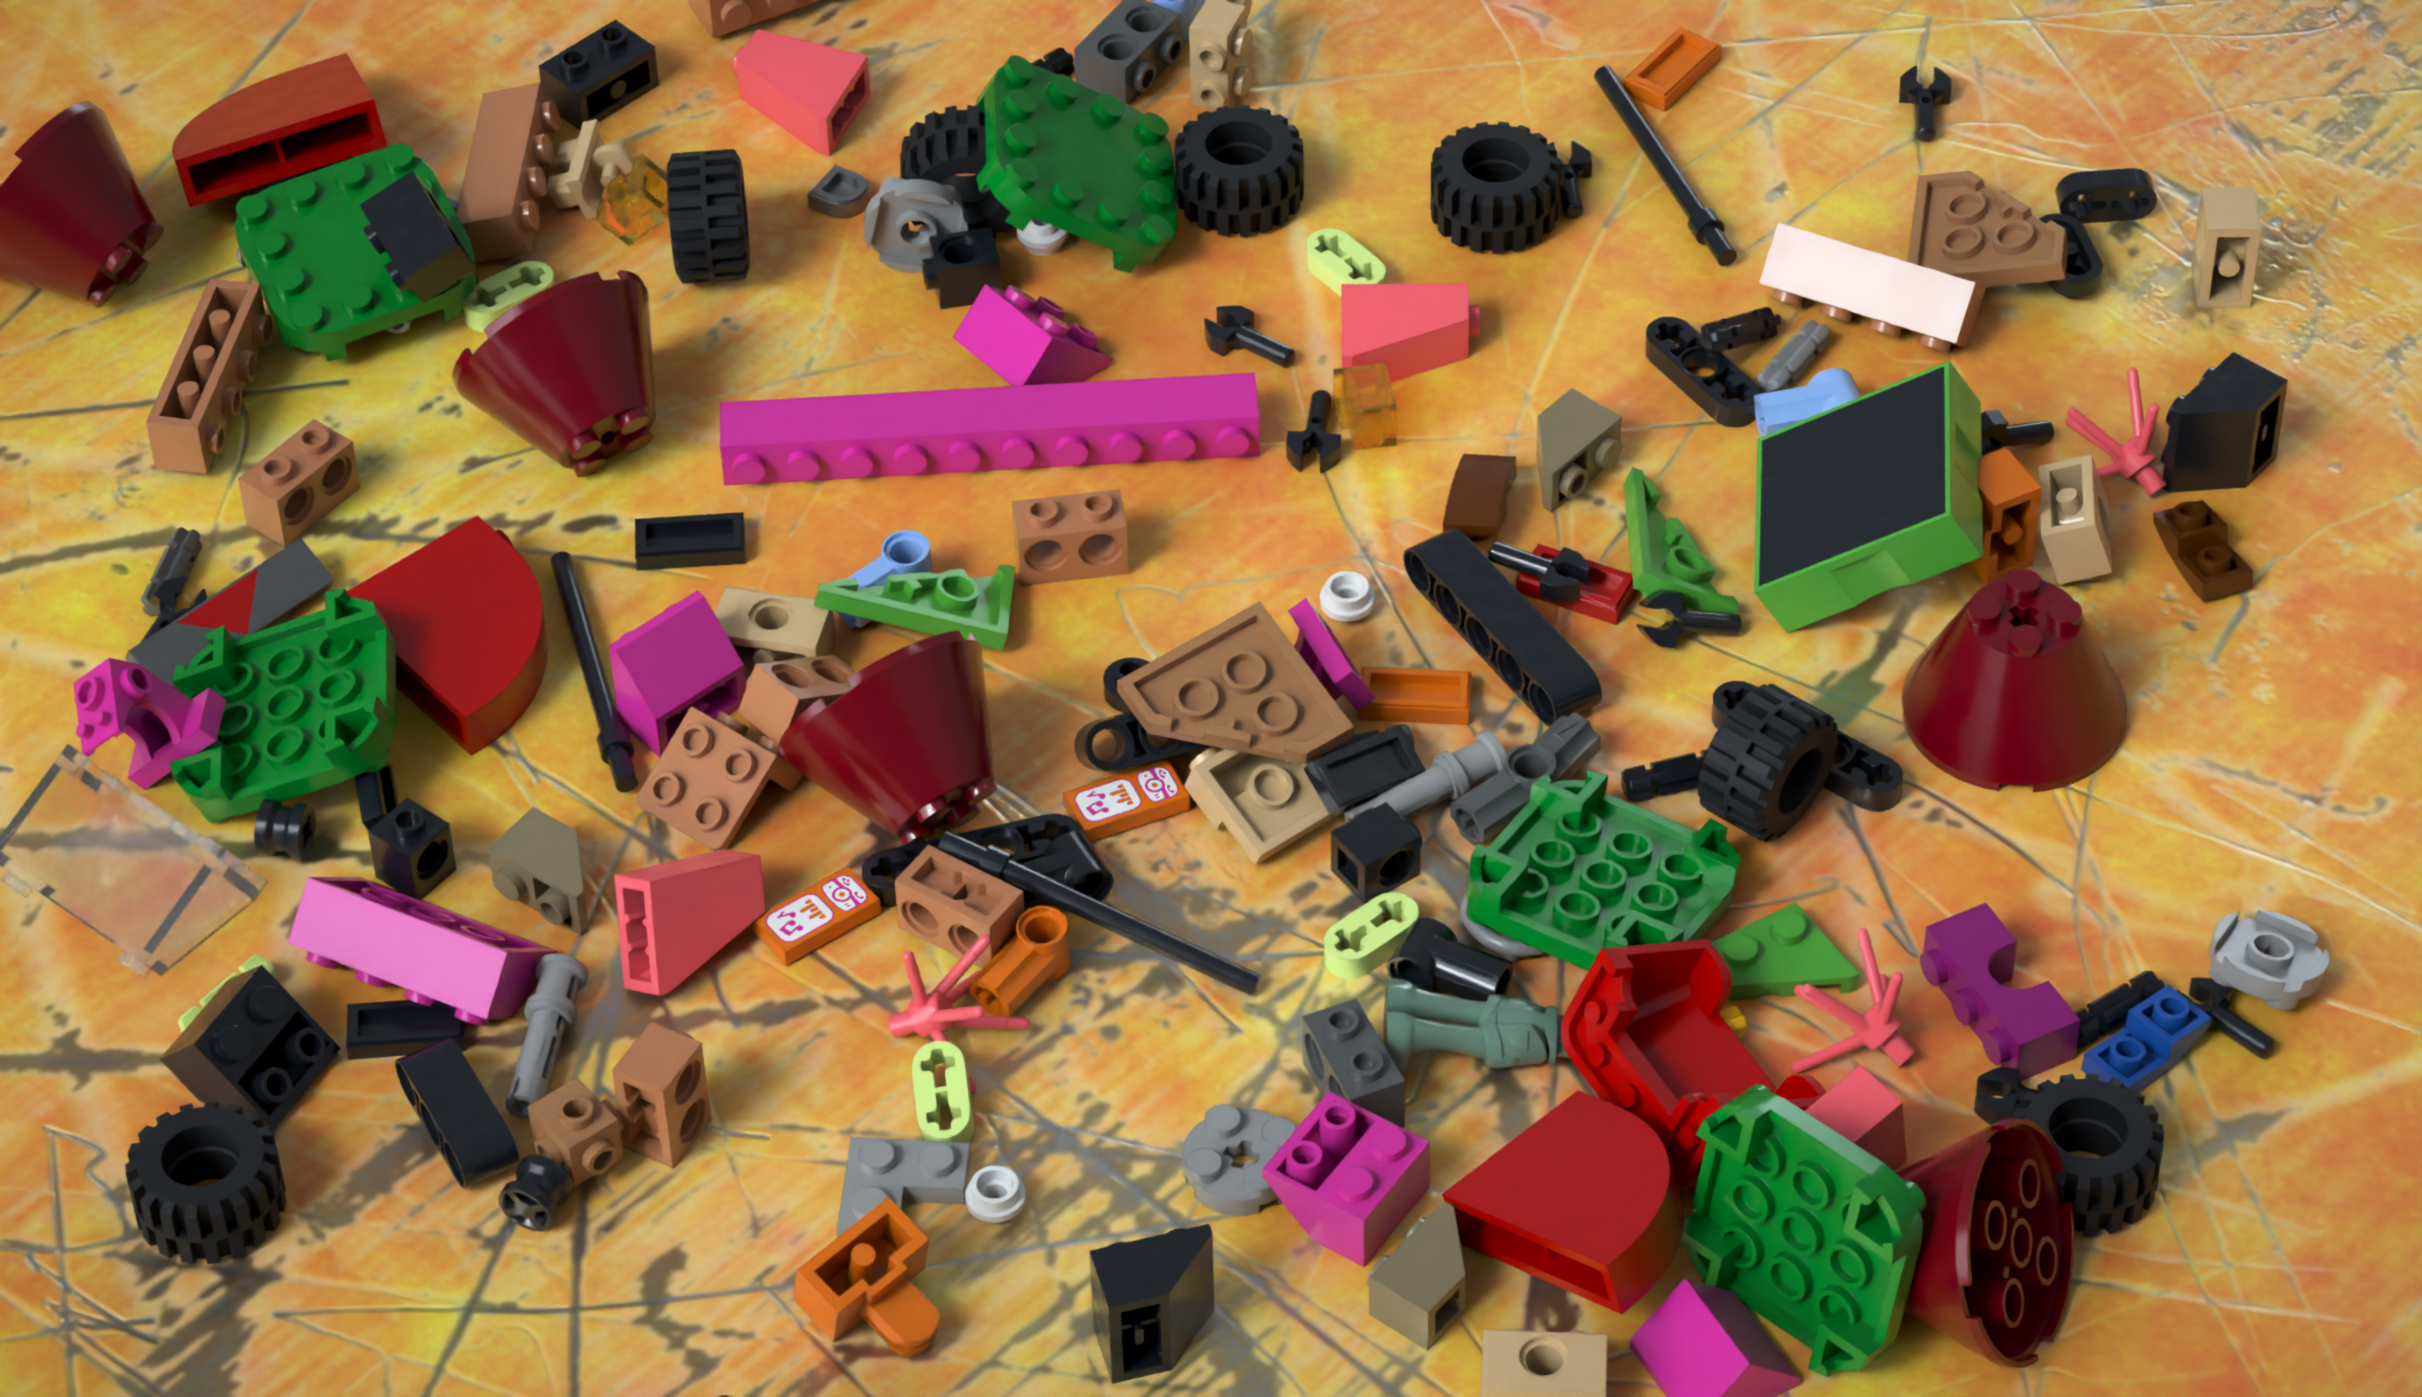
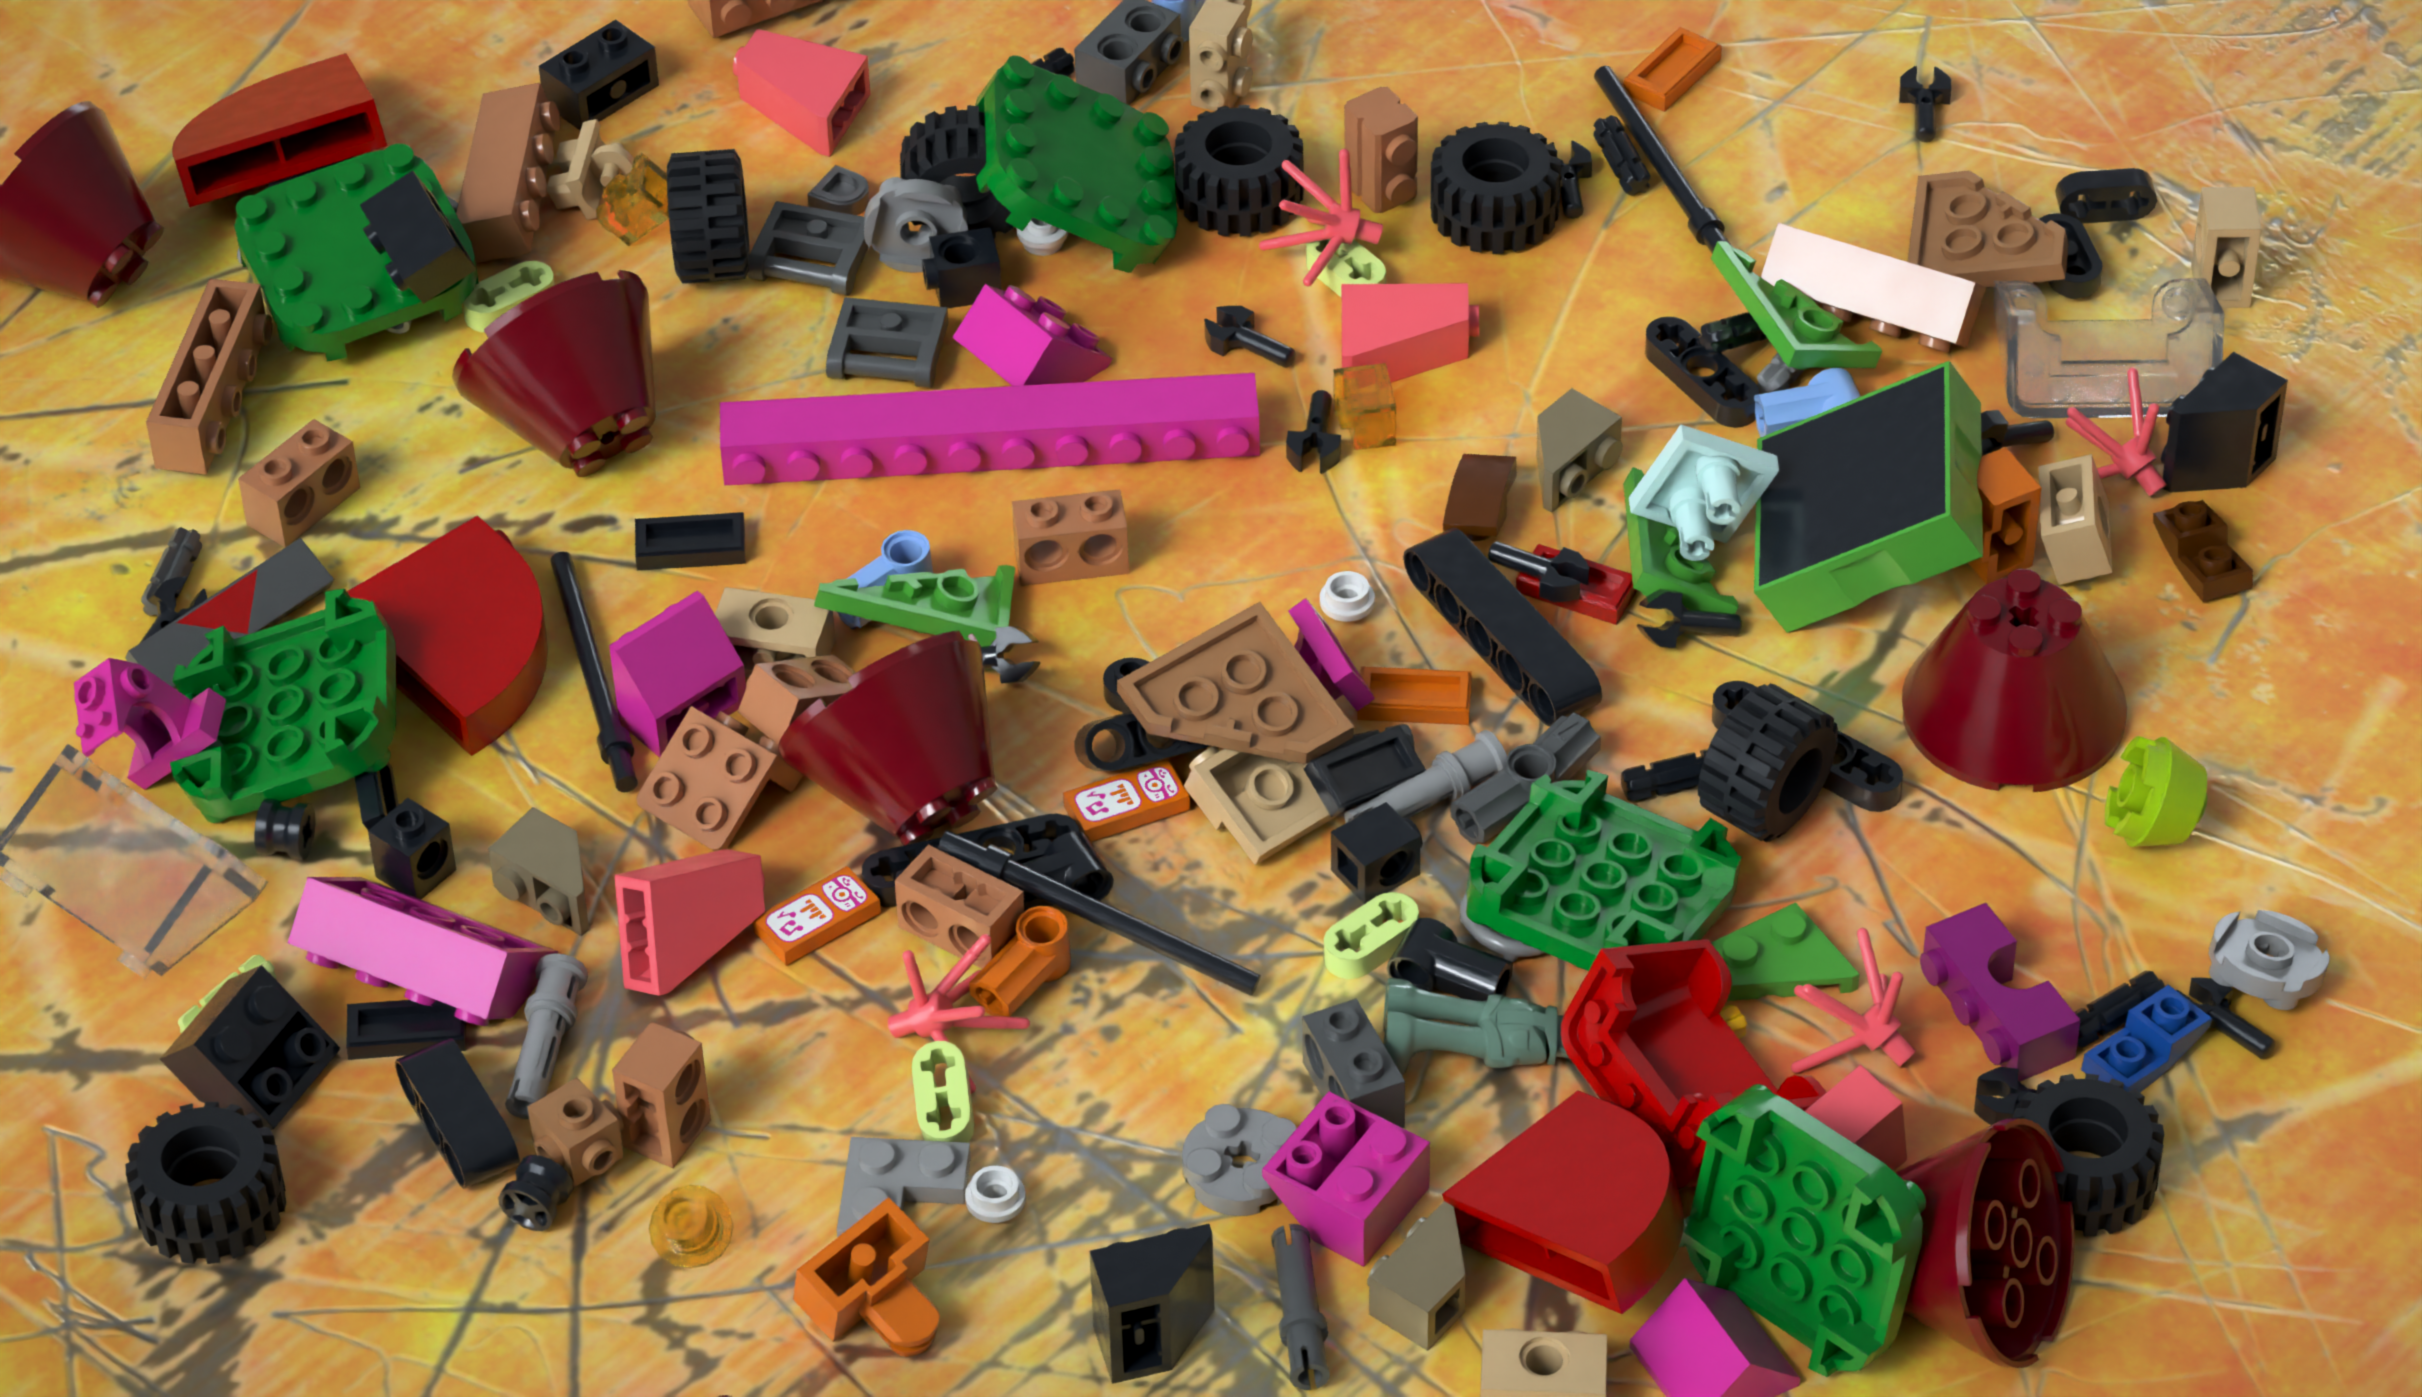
(691, 1226): none -> clear yellow piece
(810, 235): none -> dark grey plate
(887, 329): none -> dark grey plate
(993, 655): none -> black bar
(1302, 1325): none -> dark grey pin
(1340, 223): none -> coral plant
(1381, 149): none -> nougat brick
(1621, 155): none -> black axle
(1703, 488): none -> light aqua plate
(1791, 320): none -> bright green wing
(2087, 361): none -> clear windscreen
(2157, 795): none -> lime cone

